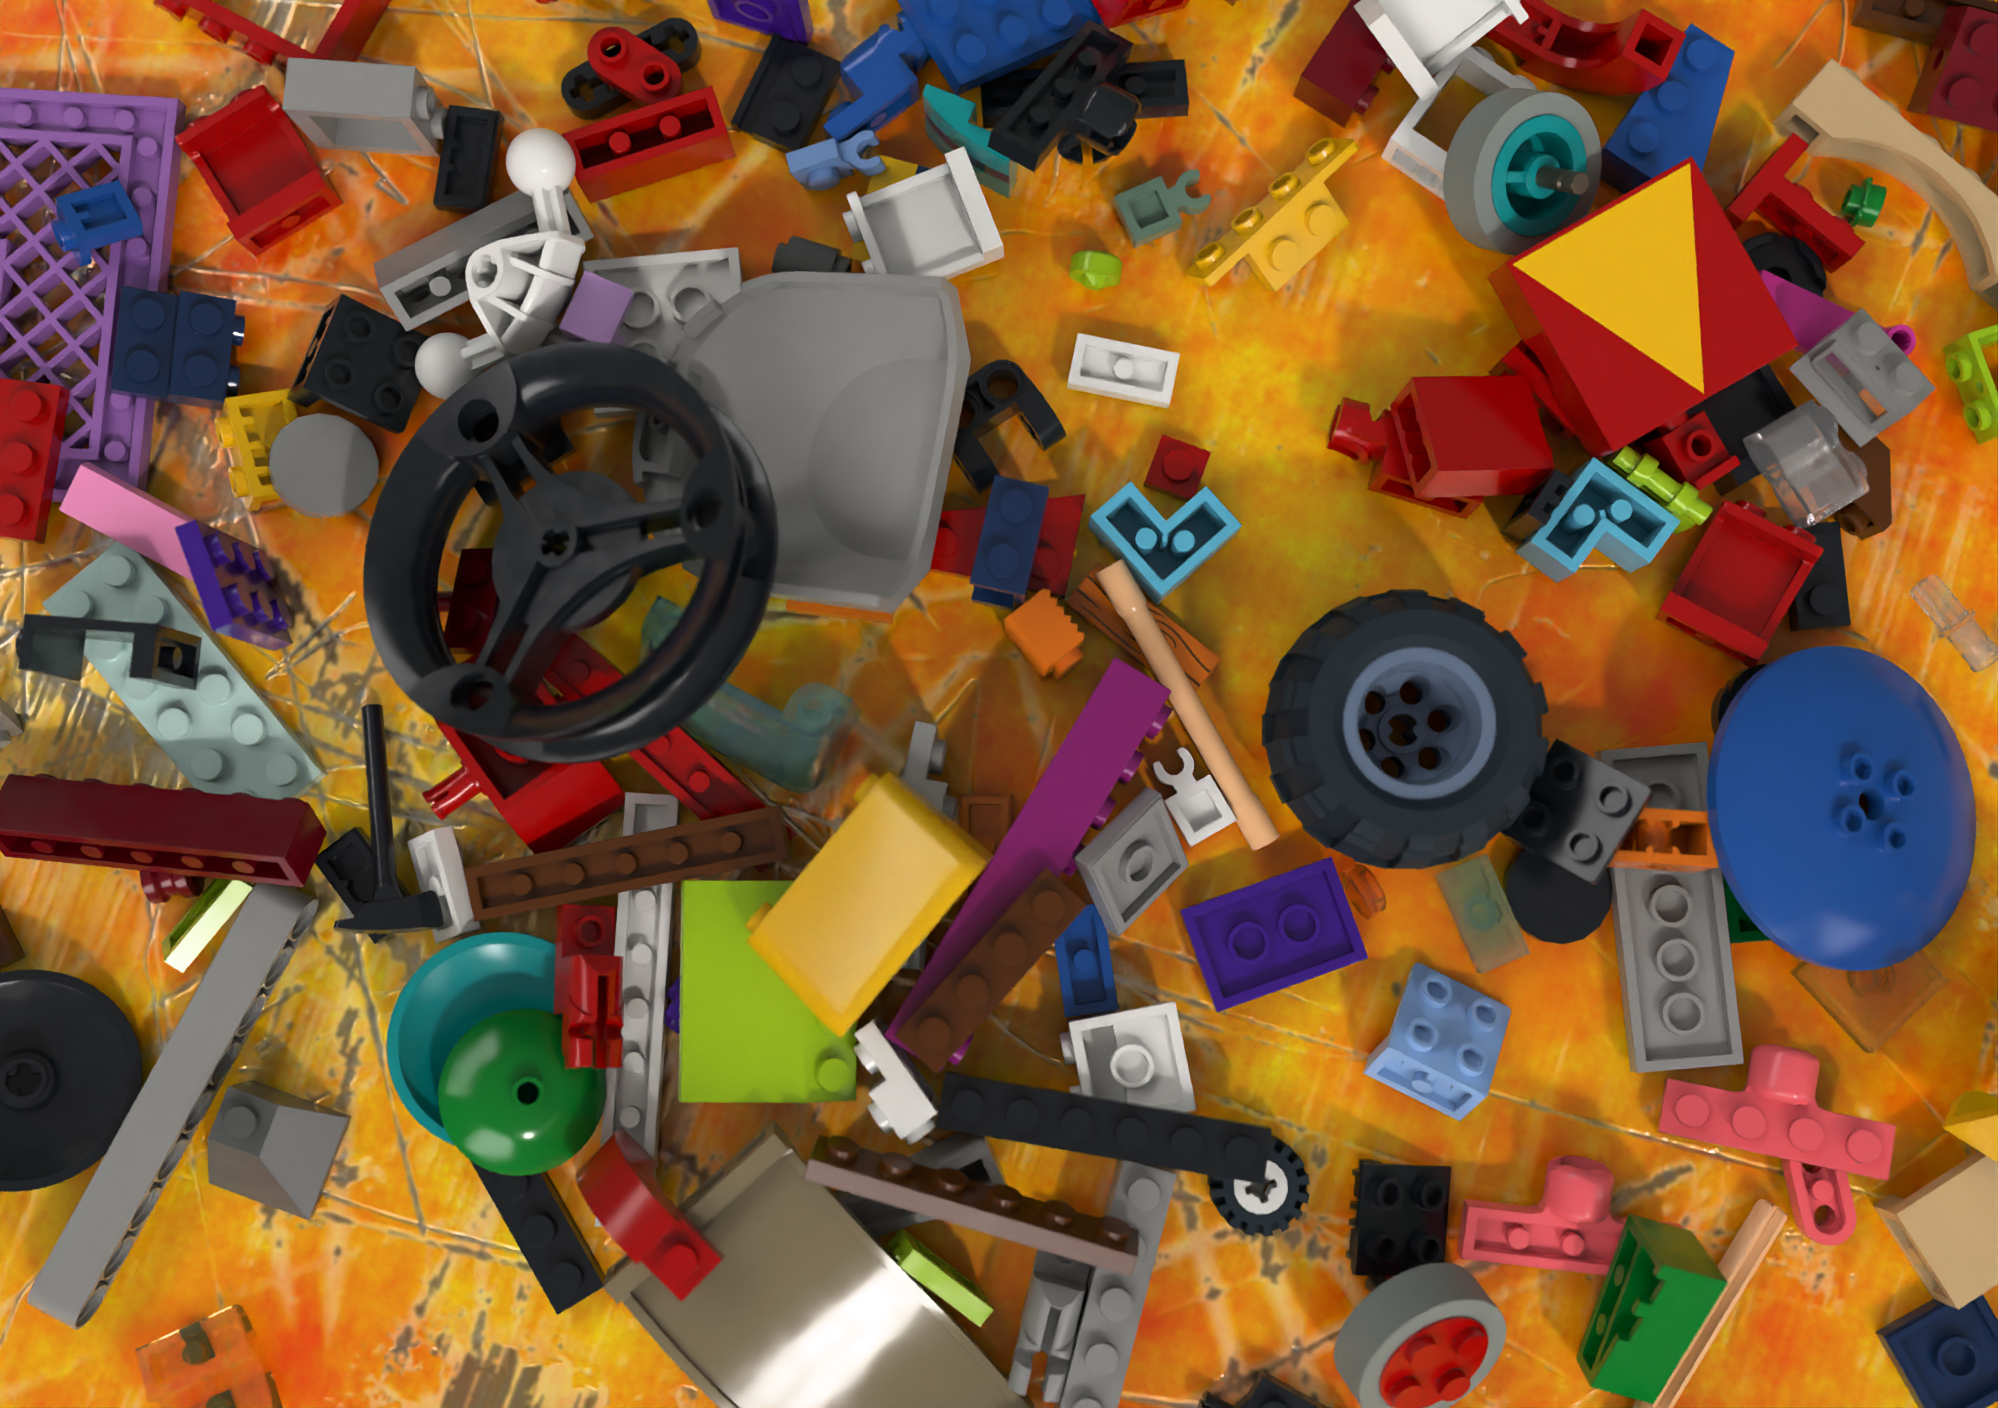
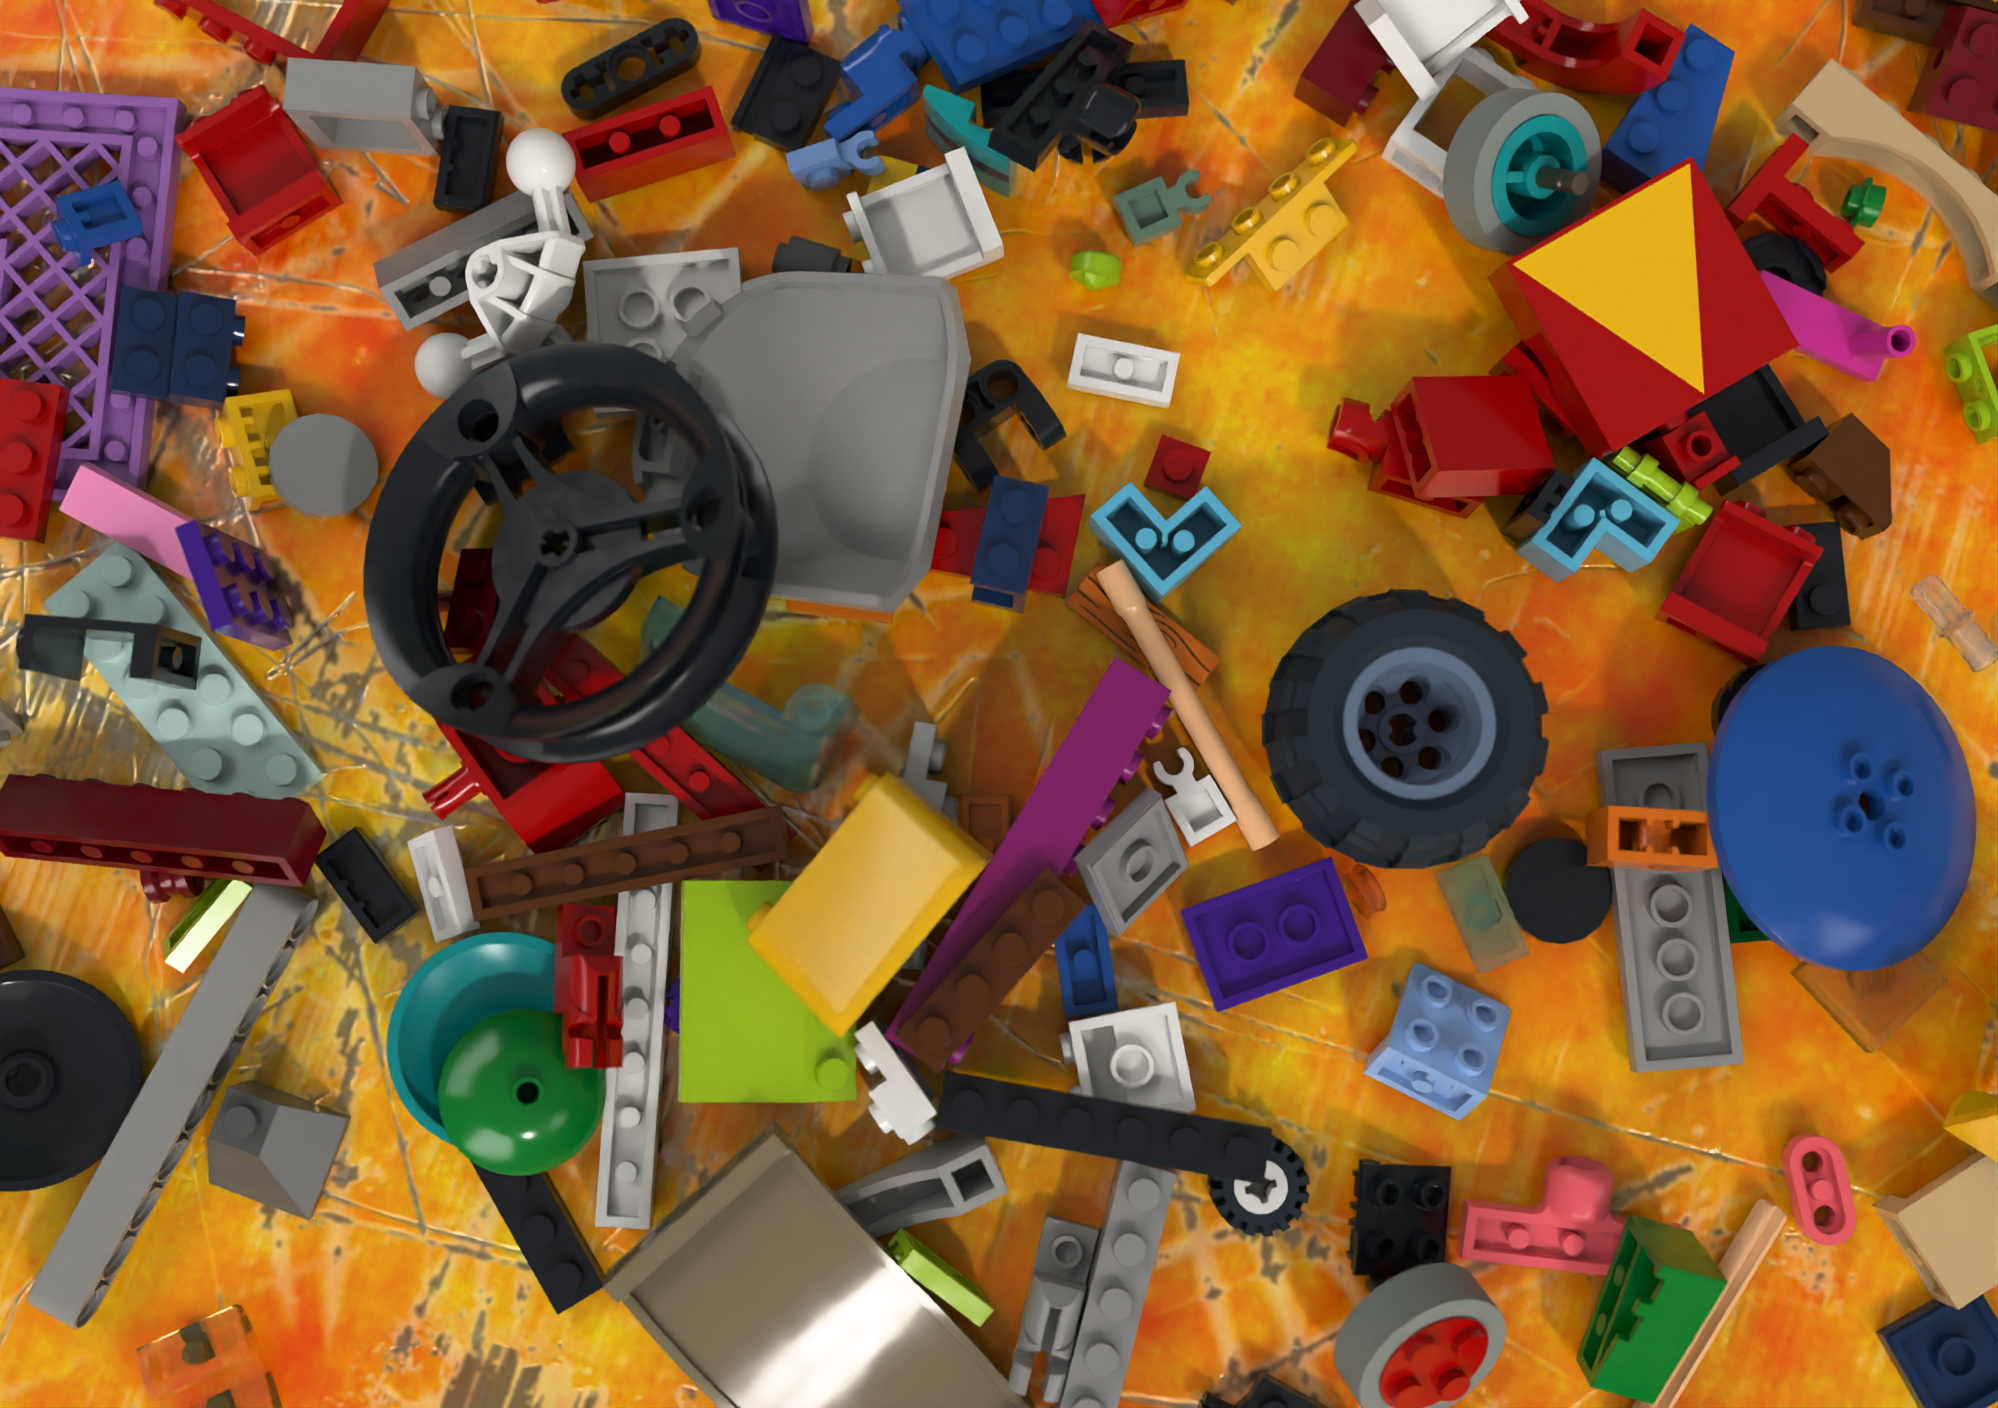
(361, 365): black bracket -> none
(388, 908): black piece -> none
(597, 311): lavender panel -> none
(633, 66): red plate -> none
(641, 1218): red arch -> none
(974, 1205): reddish brown plate -> none
(1045, 636): orange brick -> none
(1578, 812): black bracket -> none
(1778, 1117): coral plate -> none
(1807, 464): clear brick -> none
(1862, 377): light grey window -> none

